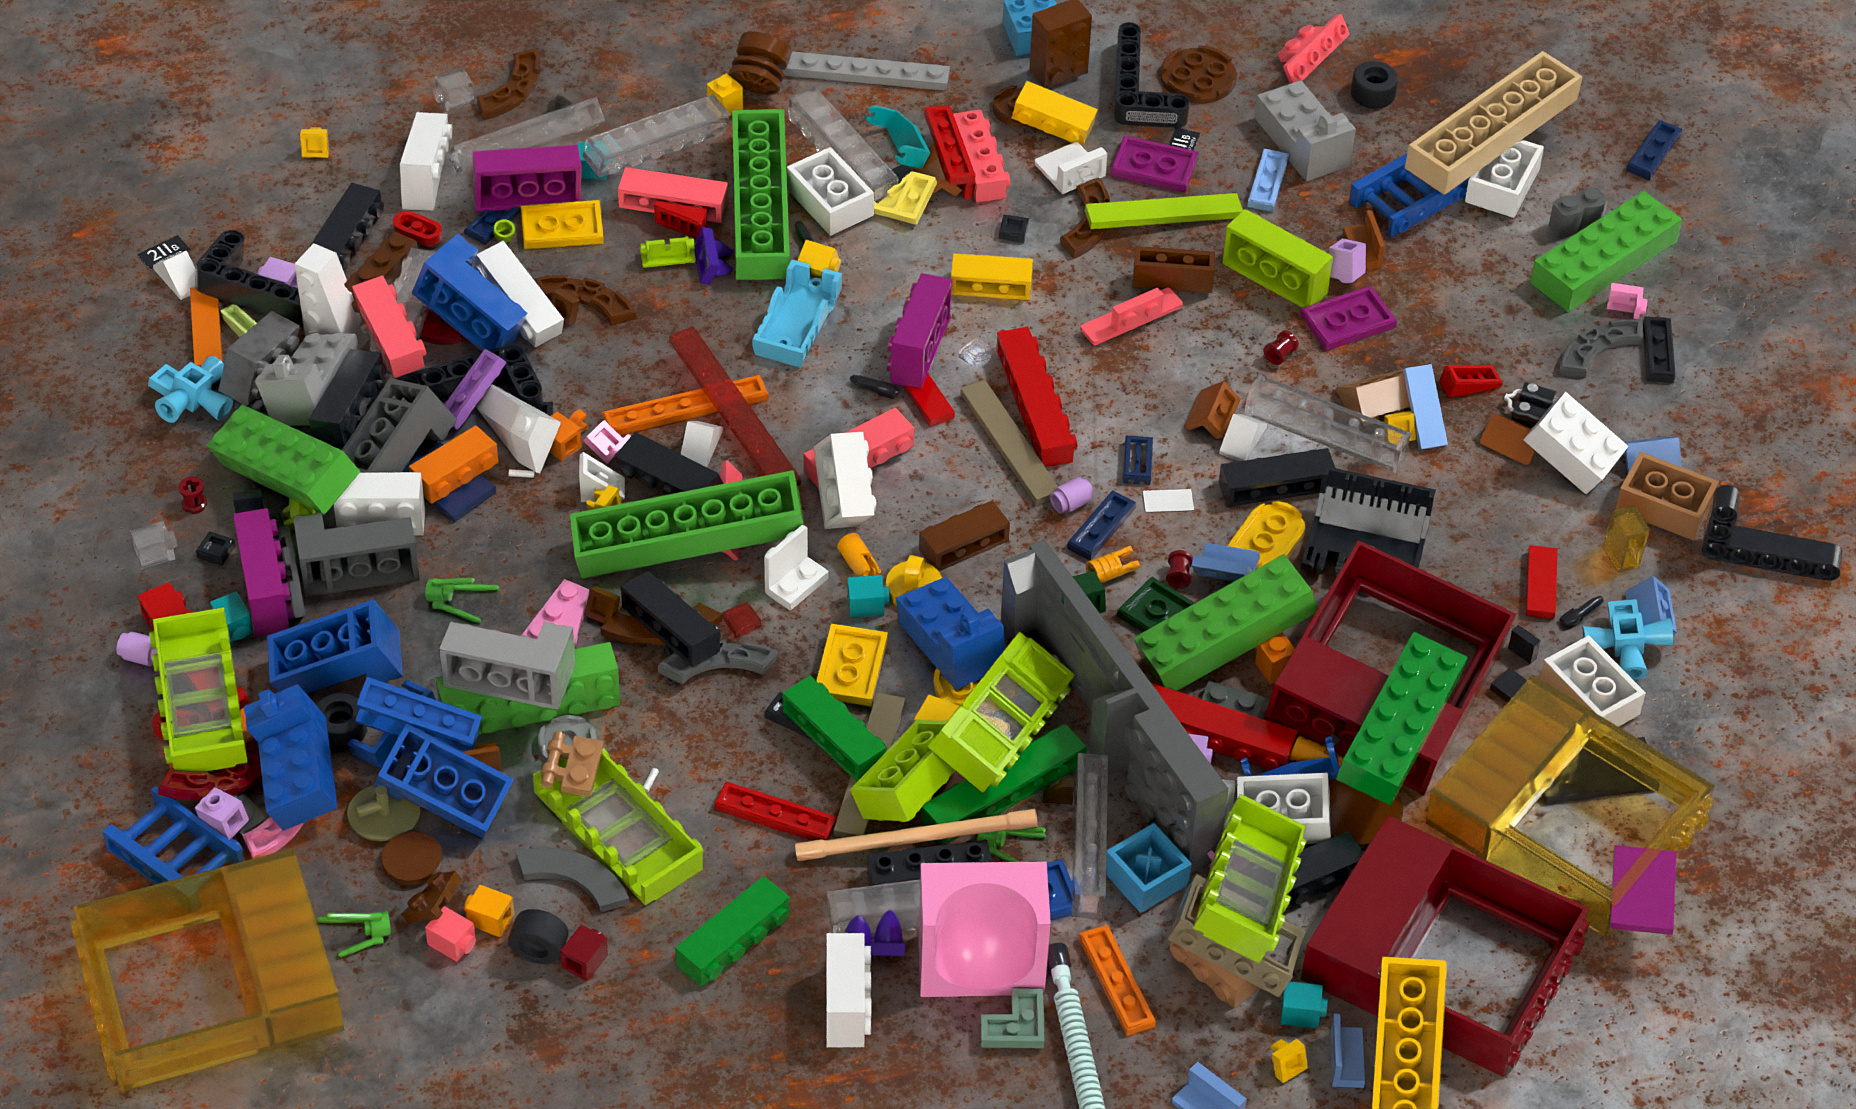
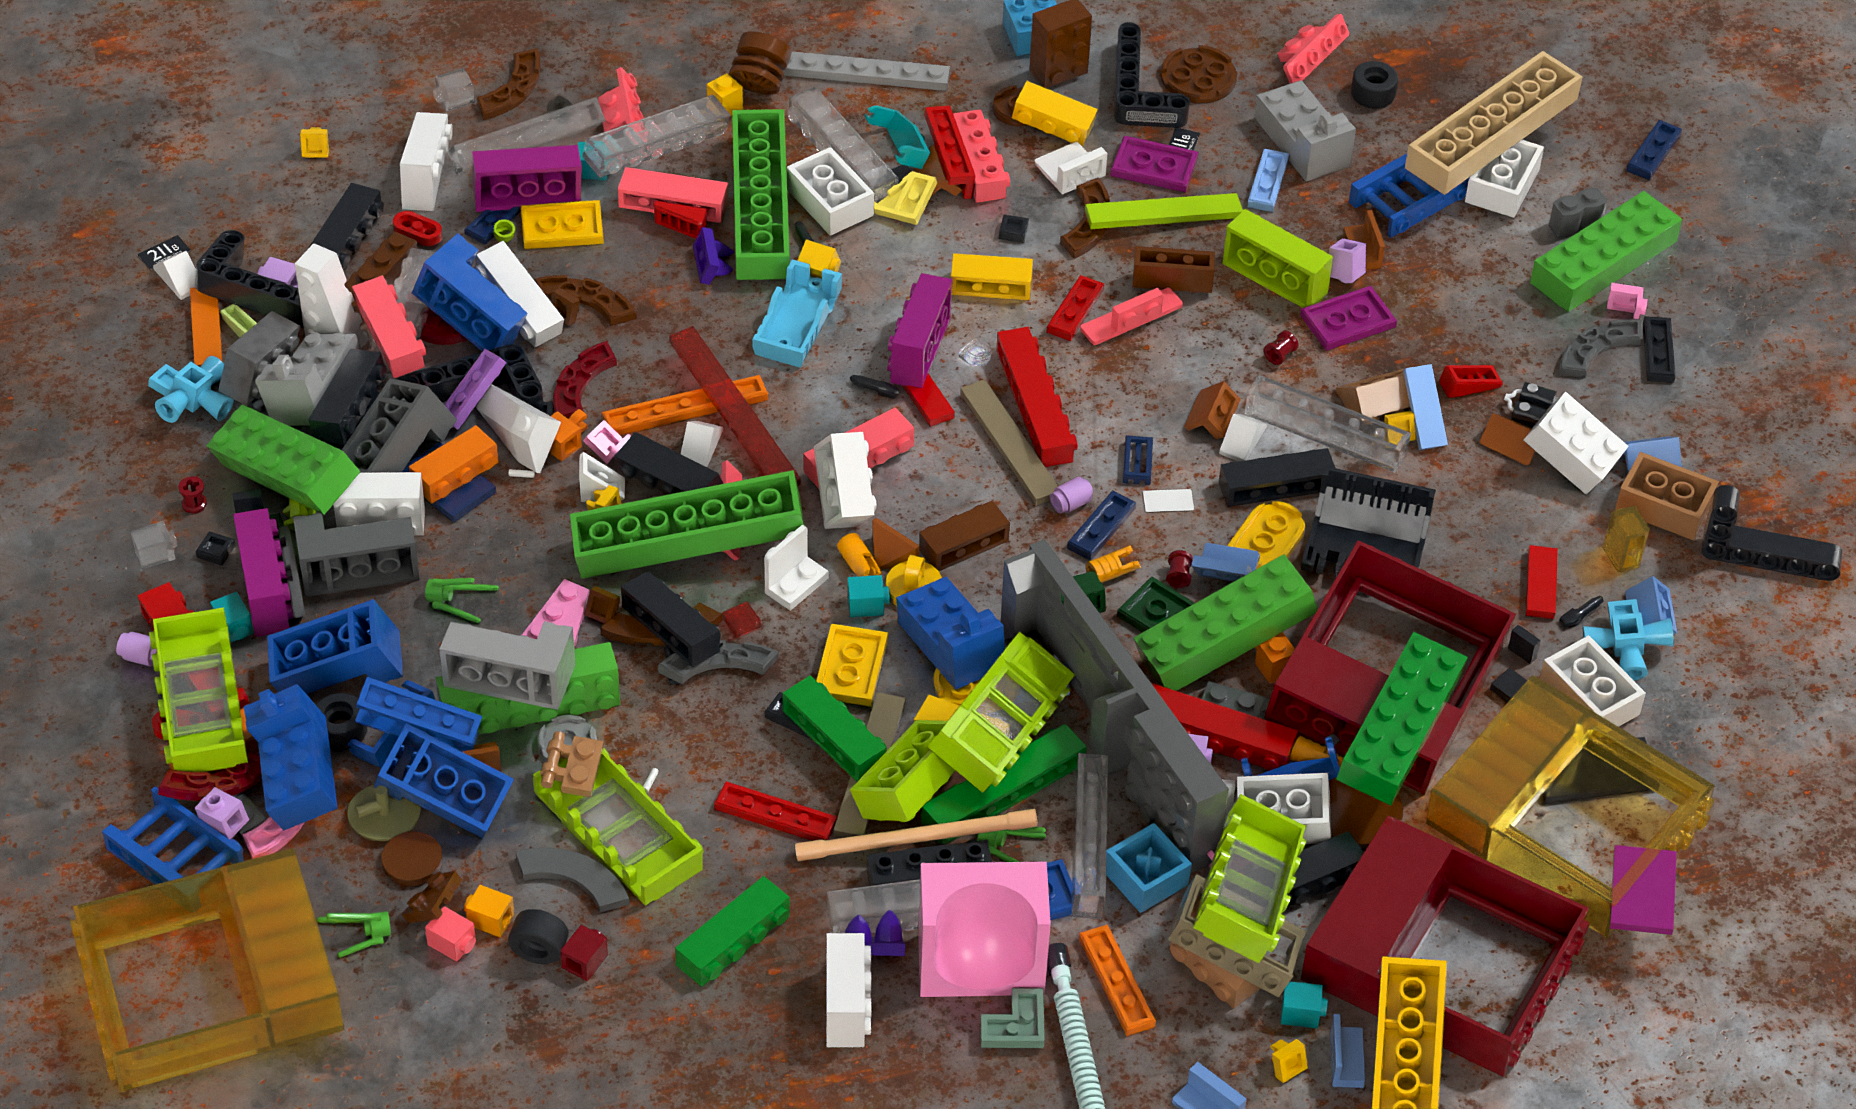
(577, 376): none -> dark red tile
(622, 103): none -> coral bracket
(658, 254): lime hinge -> none
(890, 545): none -> dark orange slope
(1060, 793): dark brown tile -> none
(1075, 308): none -> red tile

